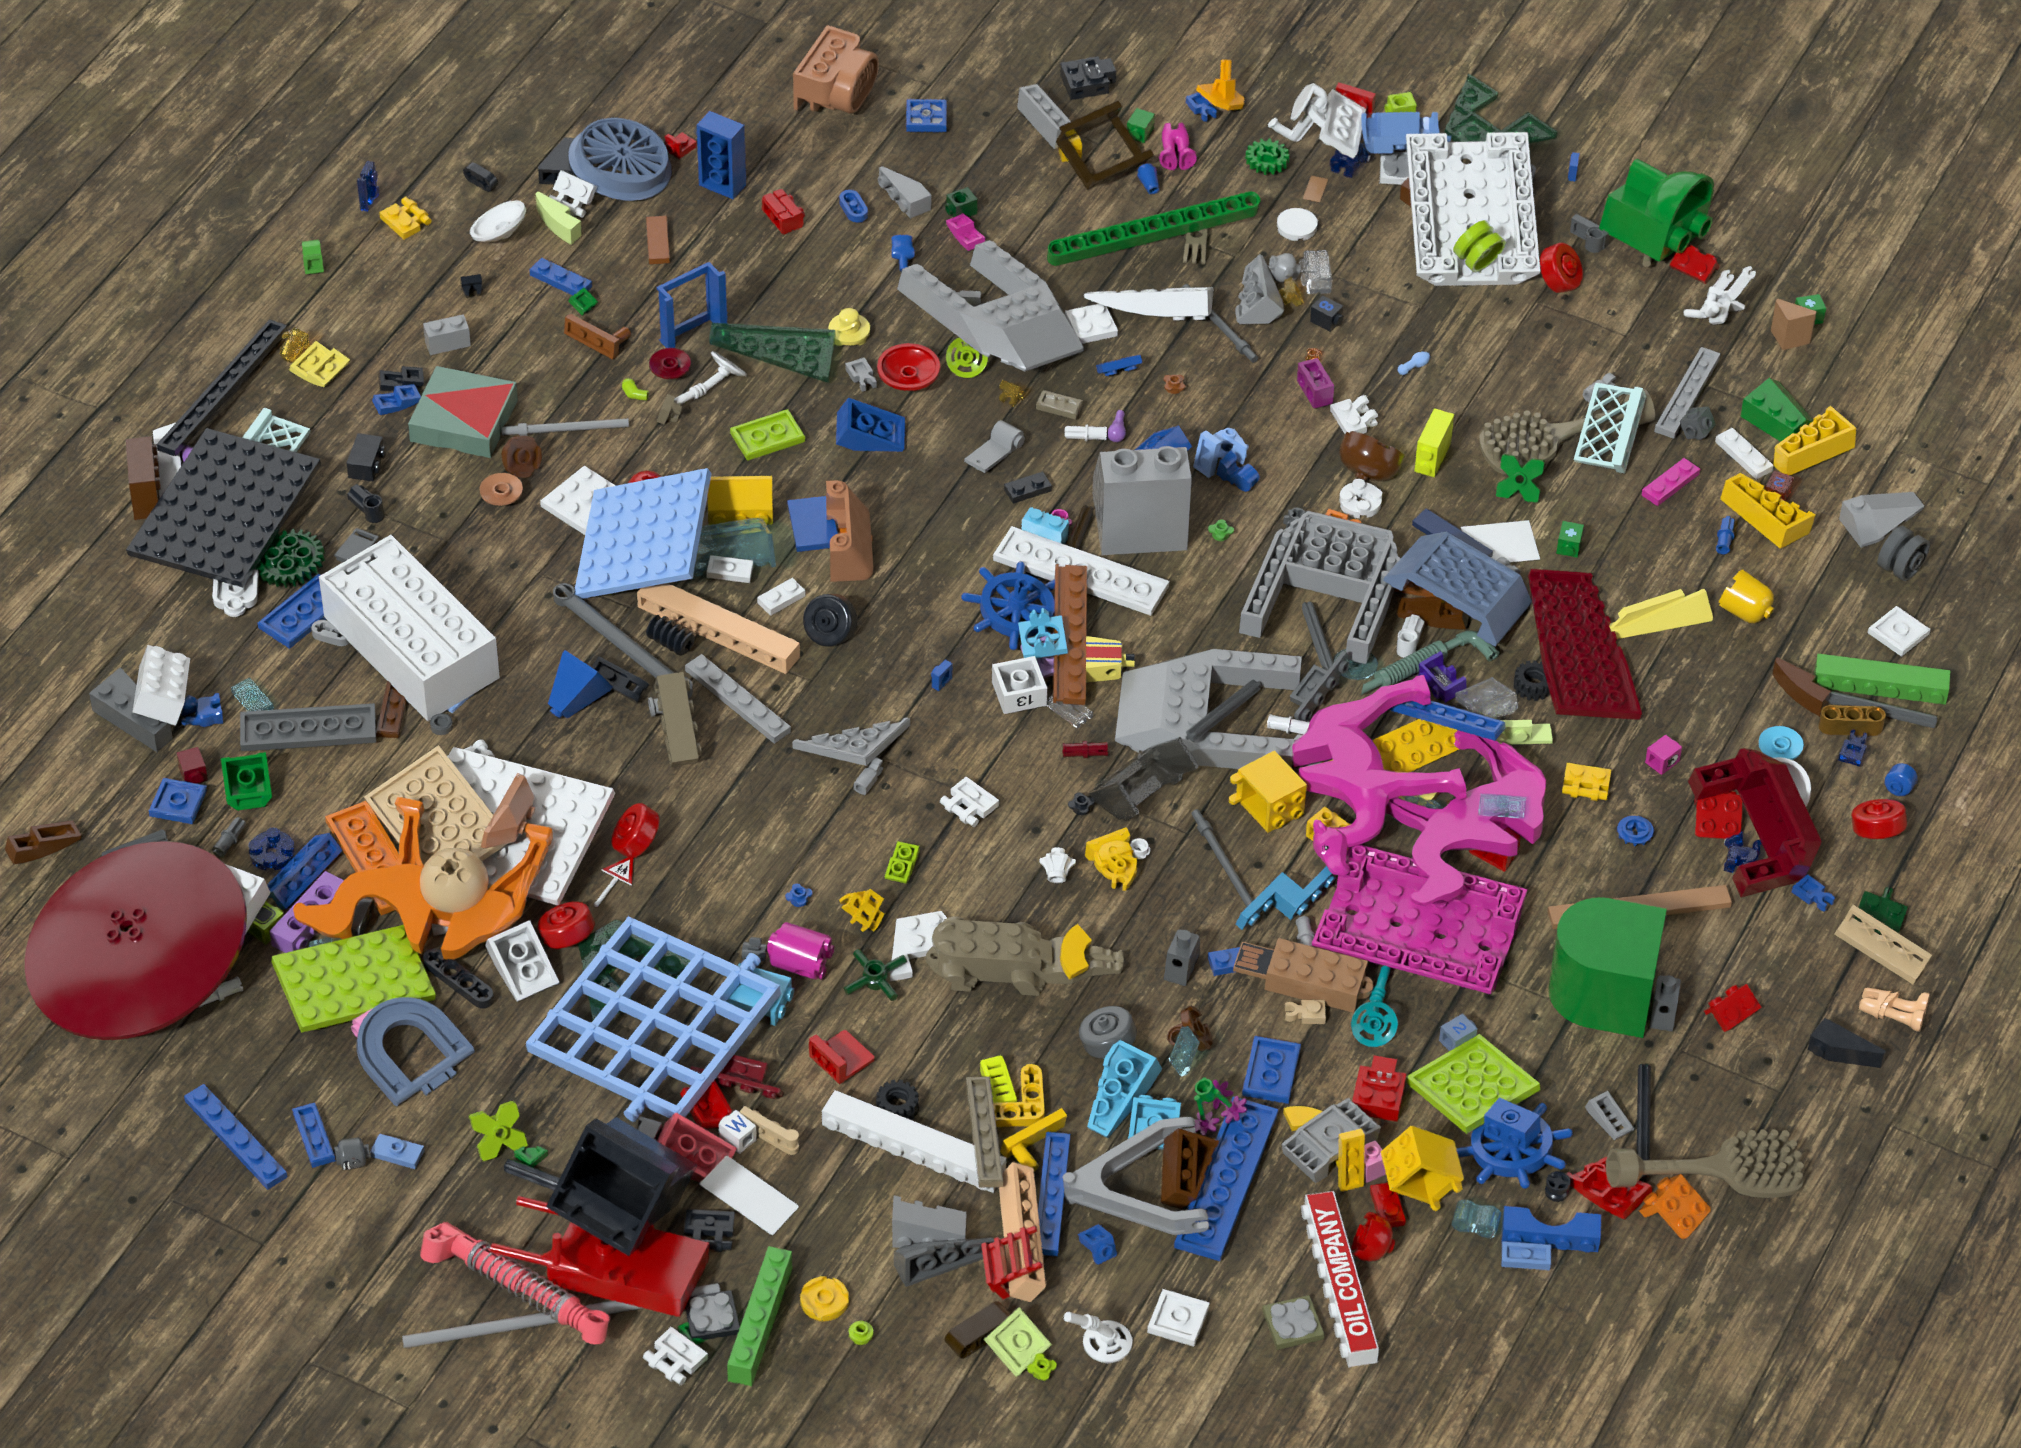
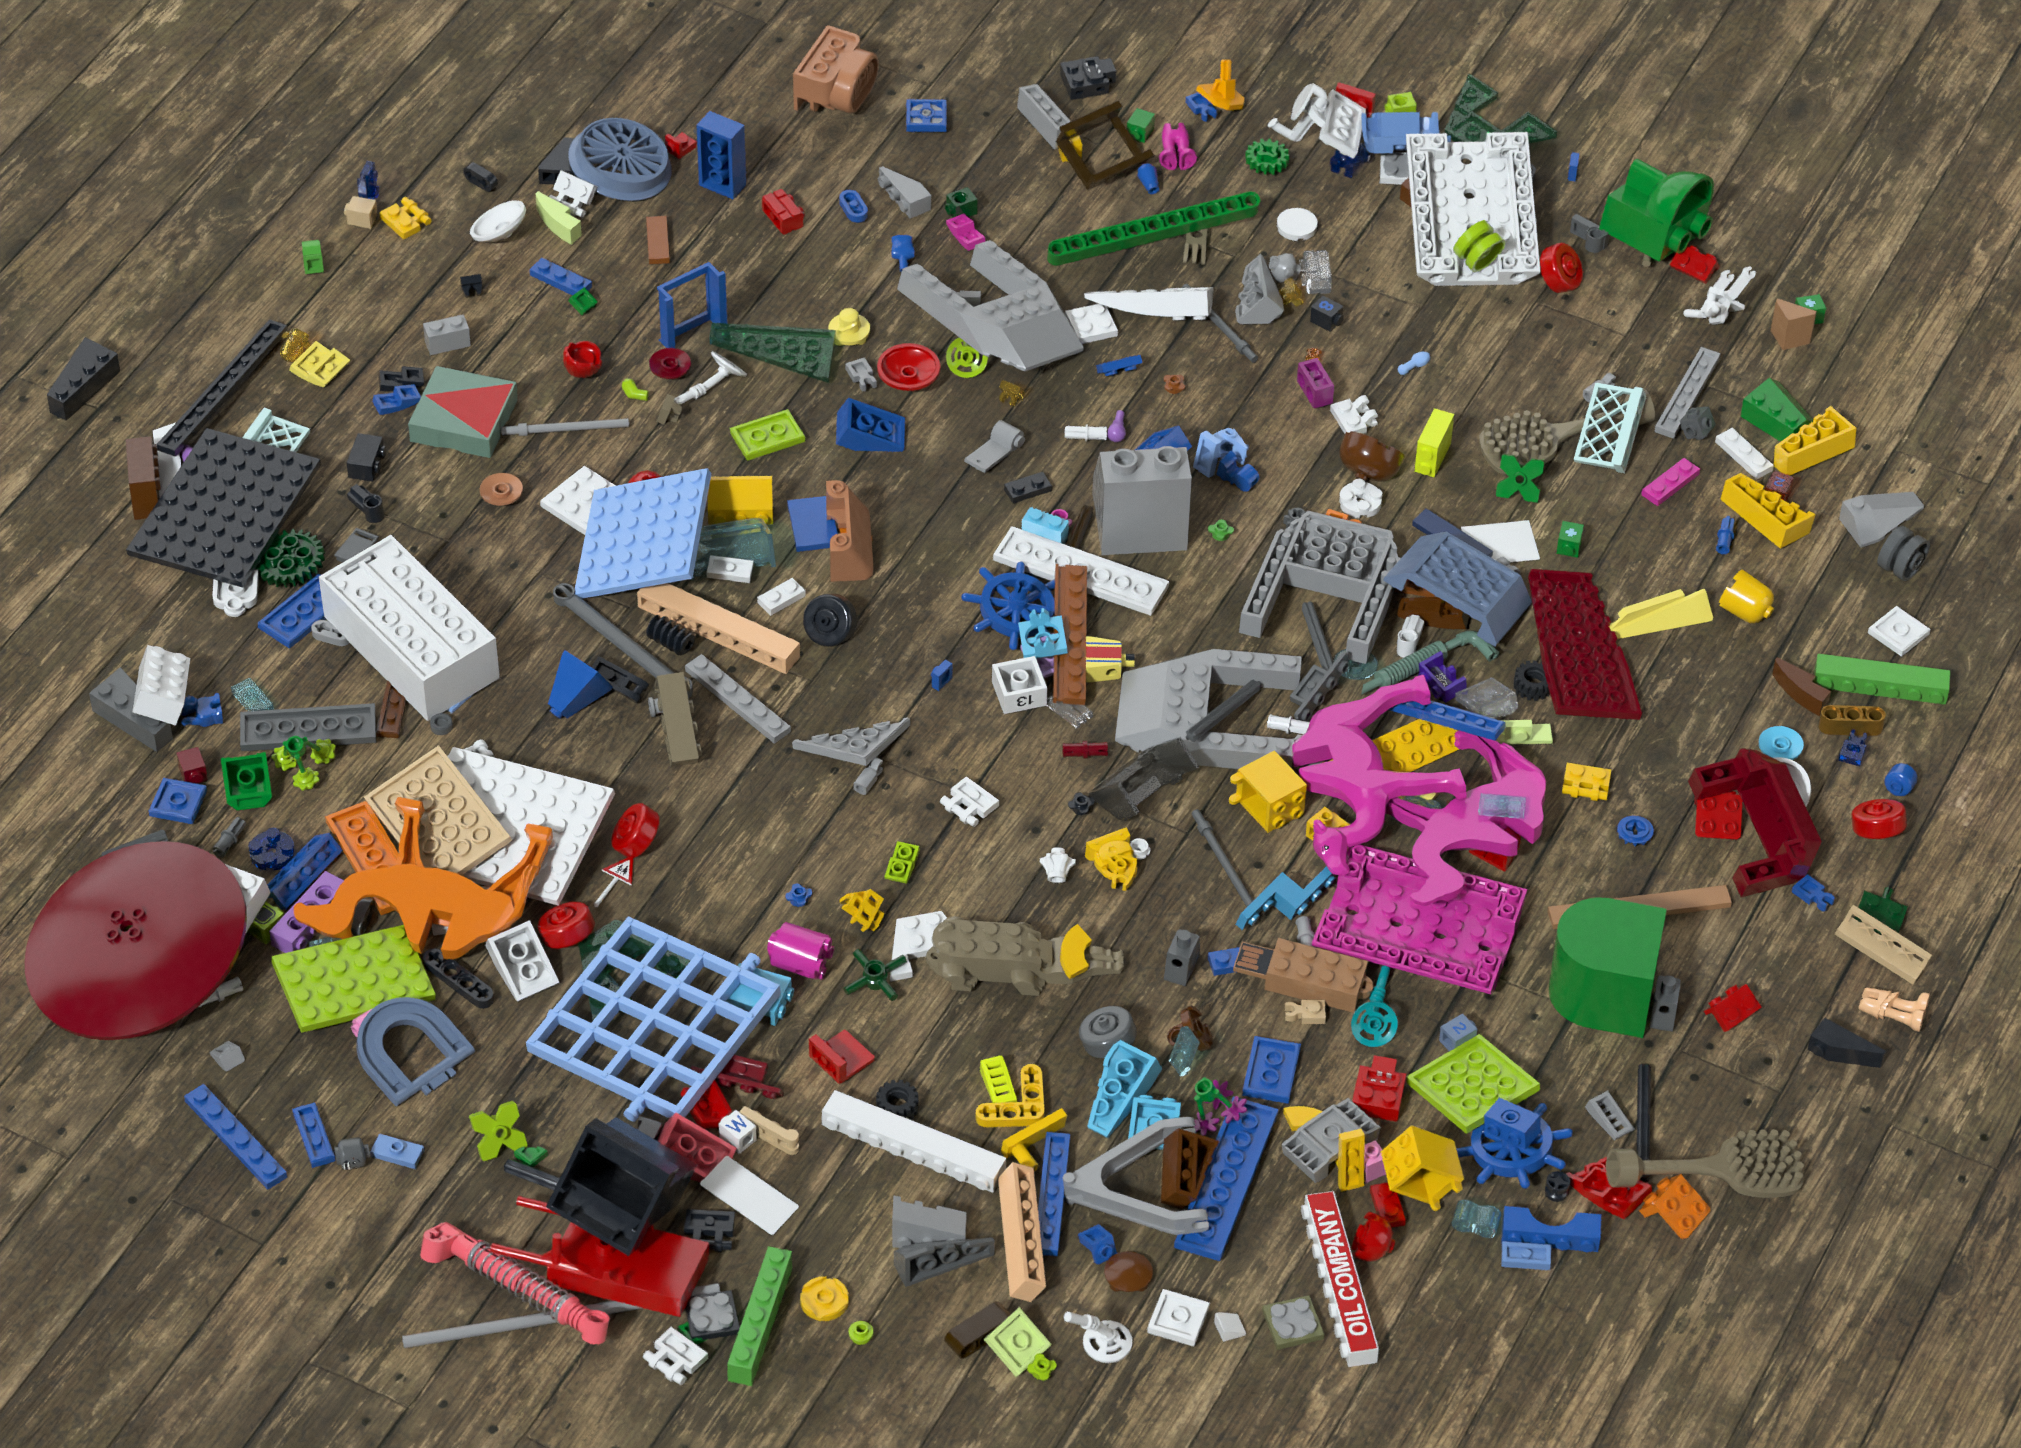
(41, 841): reddish brown slope -> none
(82, 378): none -> black wedge
(228, 1055): none -> light grey slope
(293, 749): none -> lime plant
(361, 212): none -> tan brick
(453, 880): tan piece -> none
(510, 815): nougat wedge -> none
(521, 456): reddish brown tile -> none
(582, 359): none -> red piece
(595, 337): dark orange piece -> none
(756, 947): dark grey gear -> none
(984, 1132): dark tan tile -> none
(995, 1260): red plate -> none
(1059, 404): dark tan plate -> none
(1128, 1272): none -> reddish brown dish
(1229, 1326): none -> white slope
(1315, 189): medium nougat sticker -> none
(1663, 754): dark pink brick -> none
(1740, 855): clear blue animal -> none
(1891, 711): dark grey axle -> none

